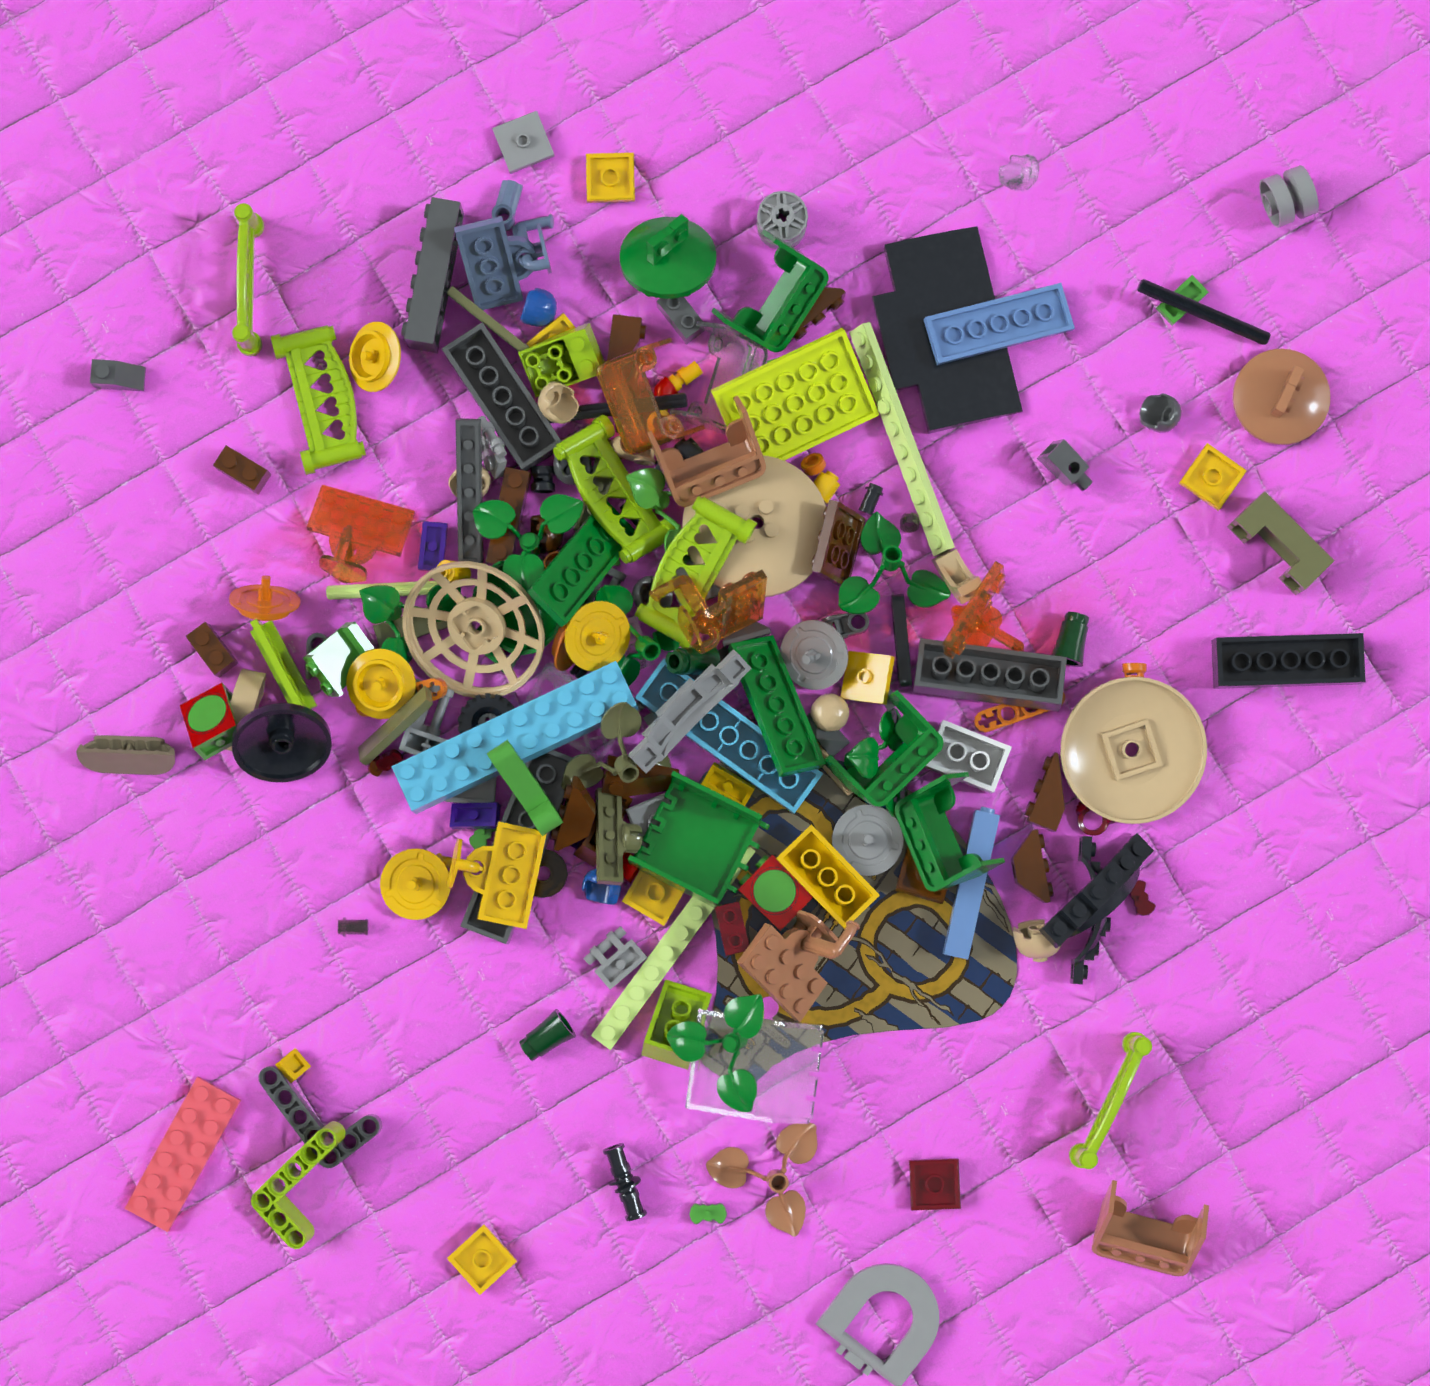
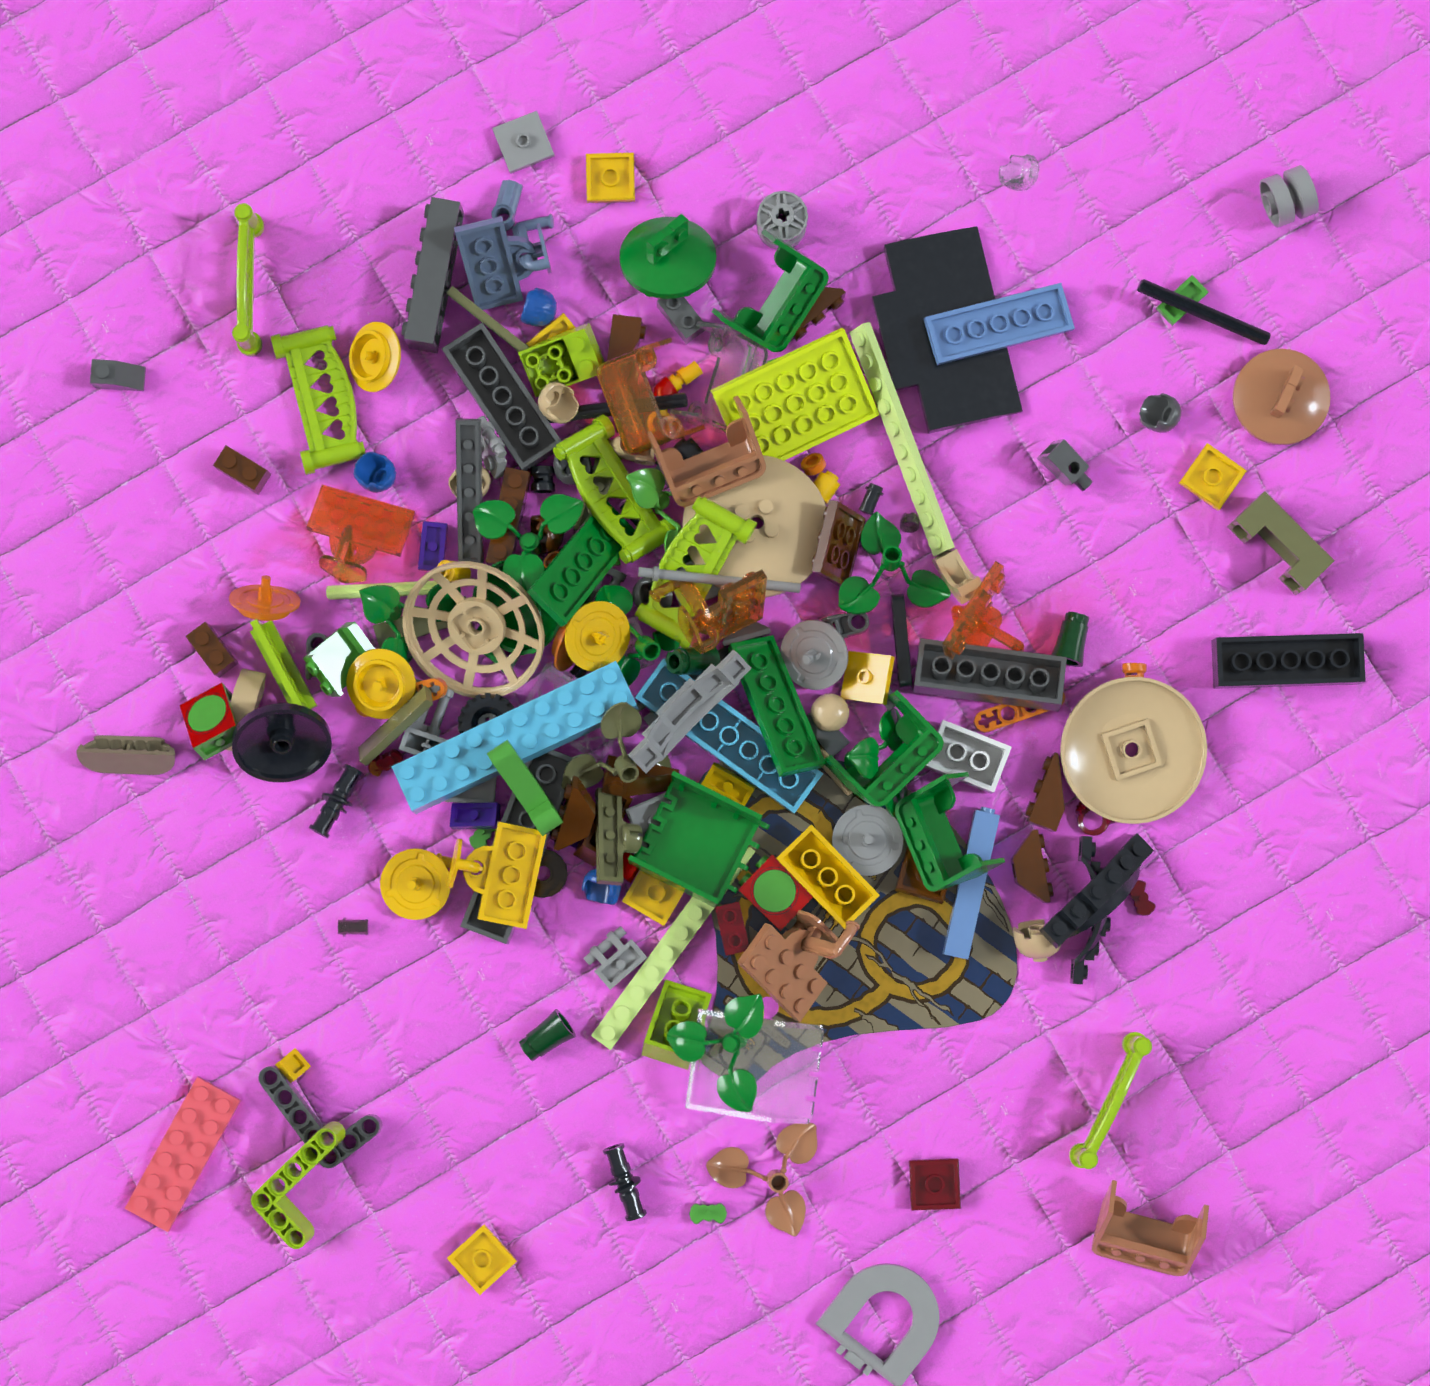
(336, 800): none -> black piece
(374, 472): none -> blue hair
(656, 573): none -> light grey bar

